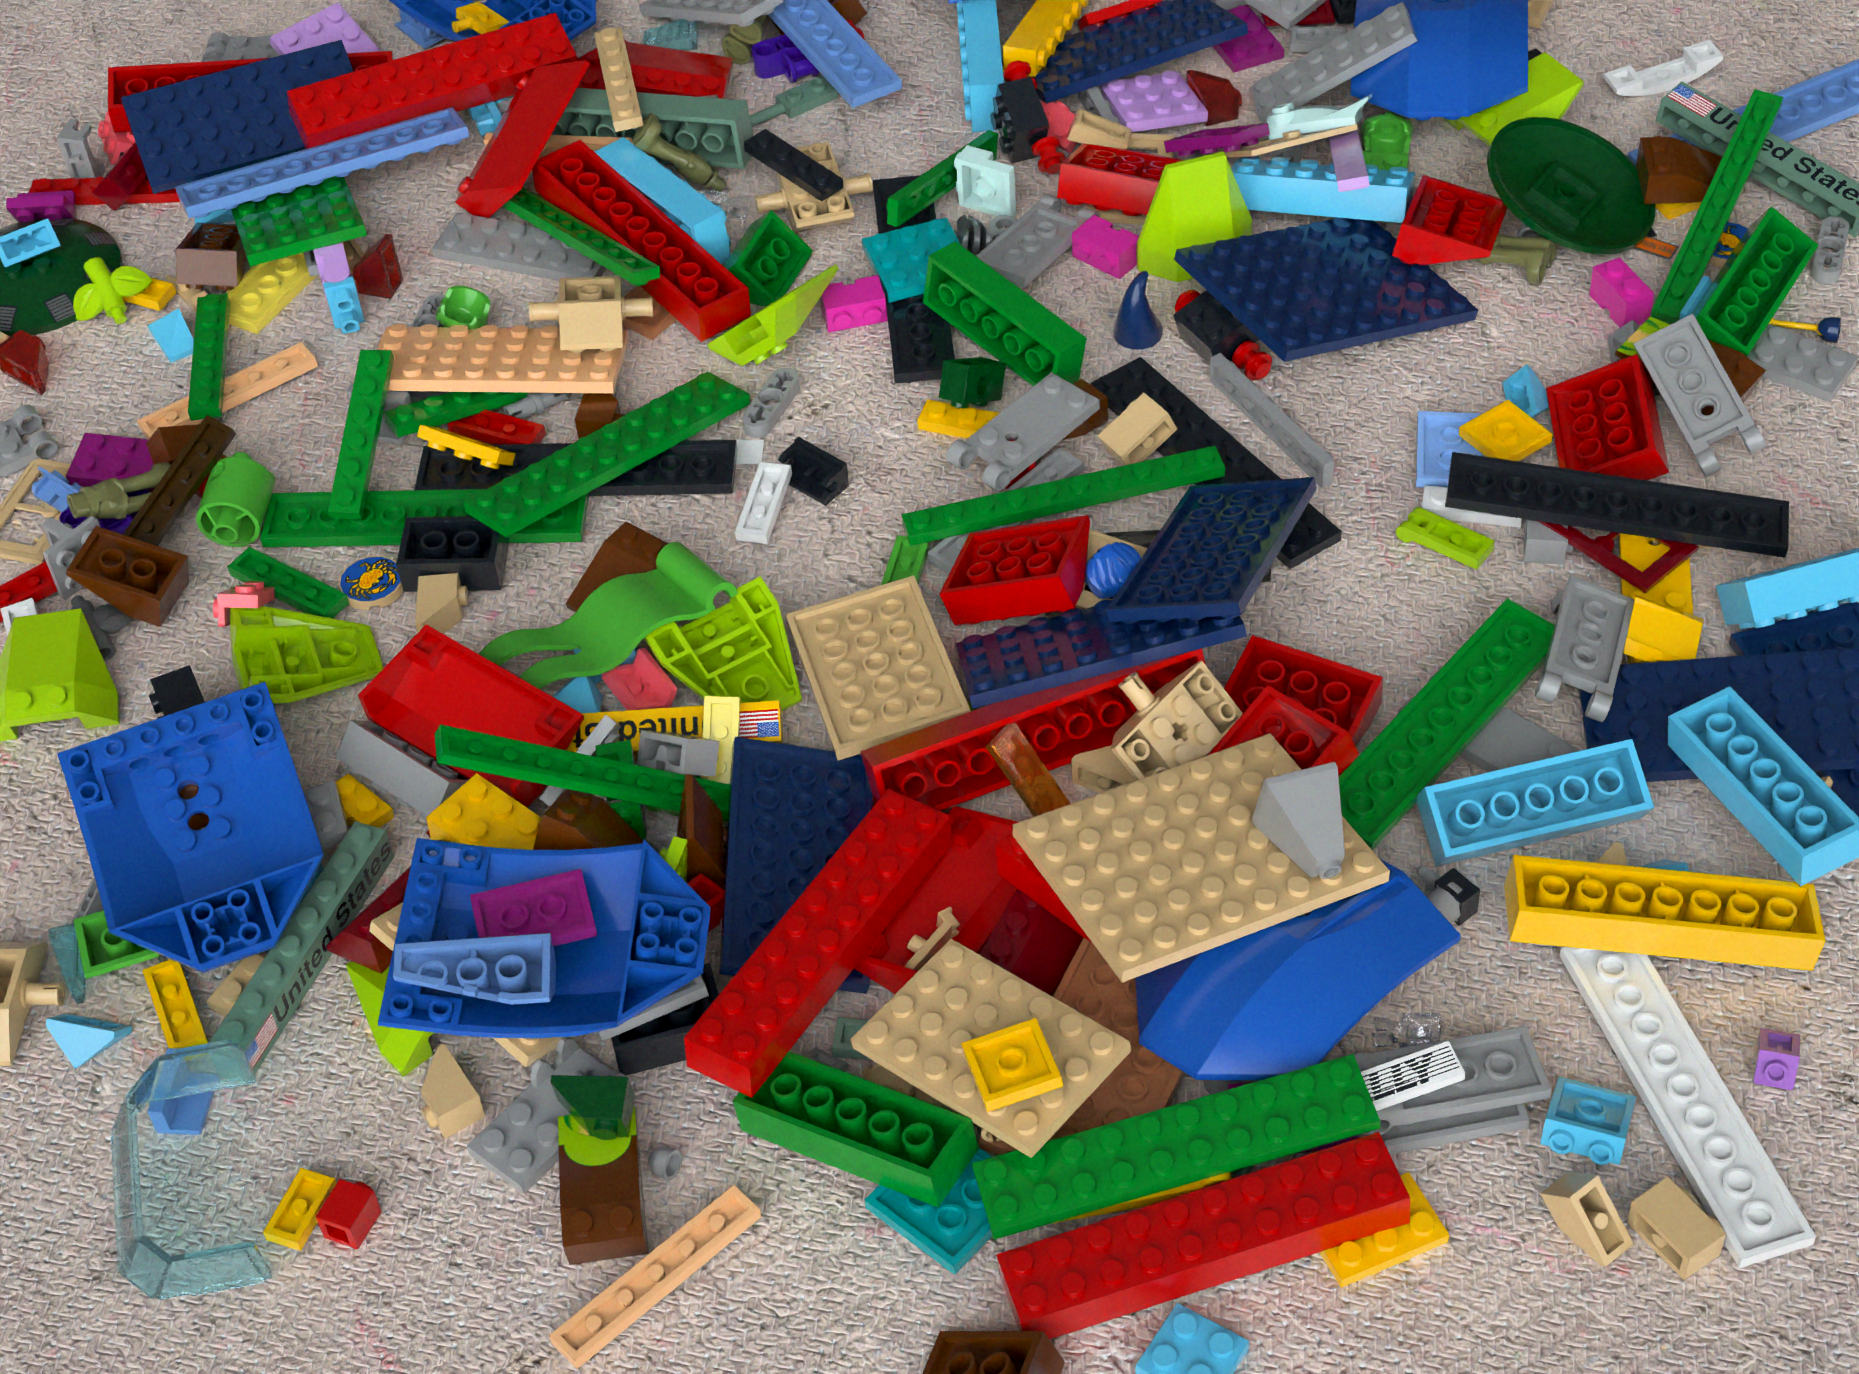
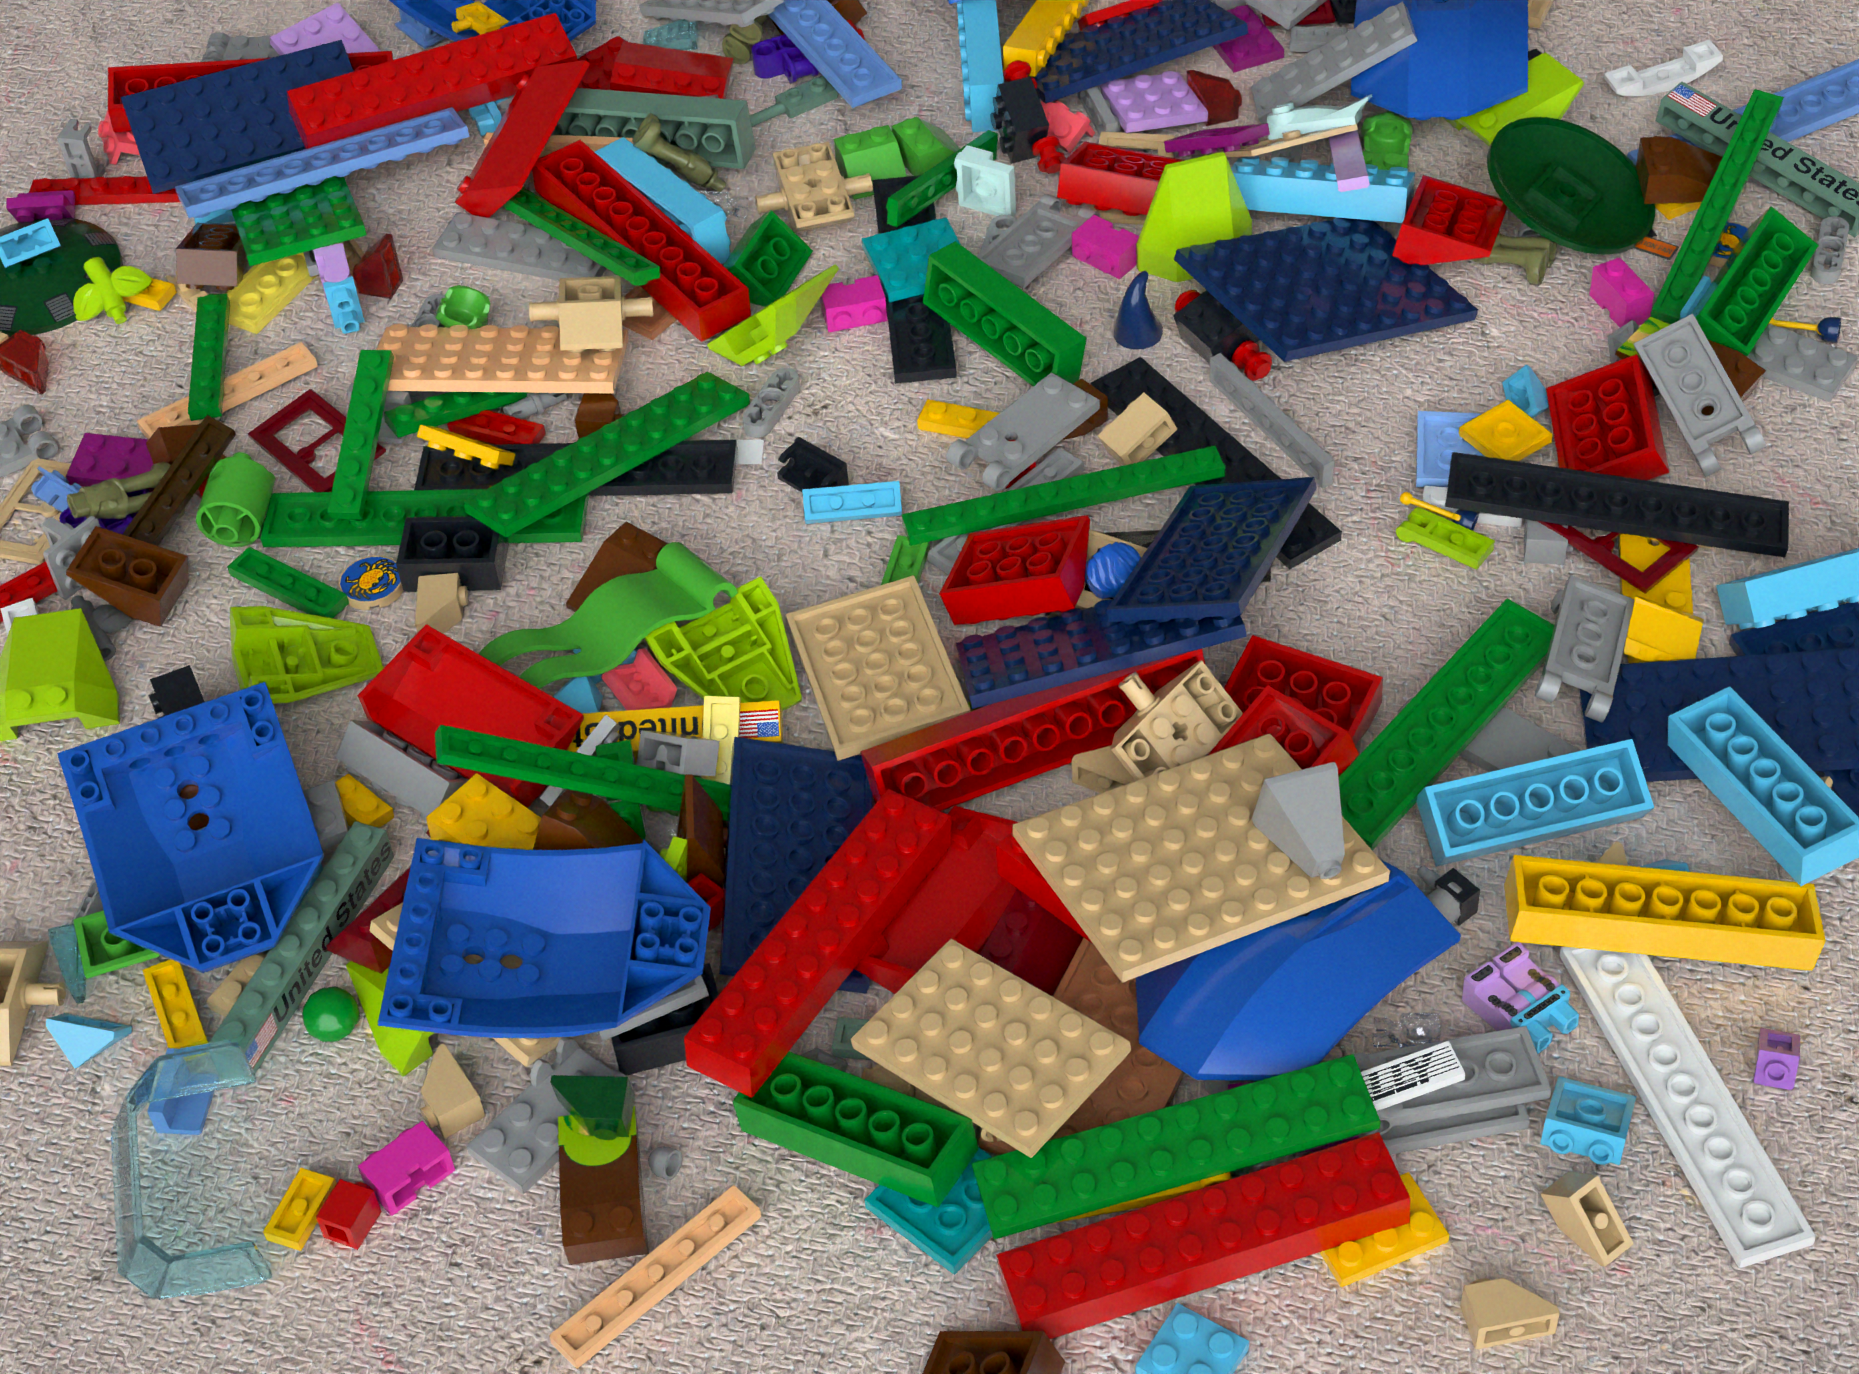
(121, 179): dark red panel -> none
(173, 336): medium azure slope -> none
(249, 595): coral bracket -> none
(298, 463): none -> dark red door
(330, 1014): none -> green hair
(405, 1166): none -> dark pink brick
(490, 968): medium blue wedge -> none
(537, 906): magenta plate -> none
(618, 79): tan plate -> none
(763, 502): white plate -> none
(793, 165): black plate -> none
(852, 502): none -> medium azure plate
(869, 152): none -> bright green slope
(922, 144): none -> bright green slope
(924, 949): tan piece -> none
(972, 234): dark grey arm -> none
(972, 381): dark green brick -> none
(1011, 1064): yellow plate -> none
(1026, 771): clear orange plate -> none
(1096, 130): tan slope -> none
(1462, 517): none -> hinge
(1505, 1313): none -> tan slope
(1519, 994): none -> hips
(1676, 1228): tan brick -> none

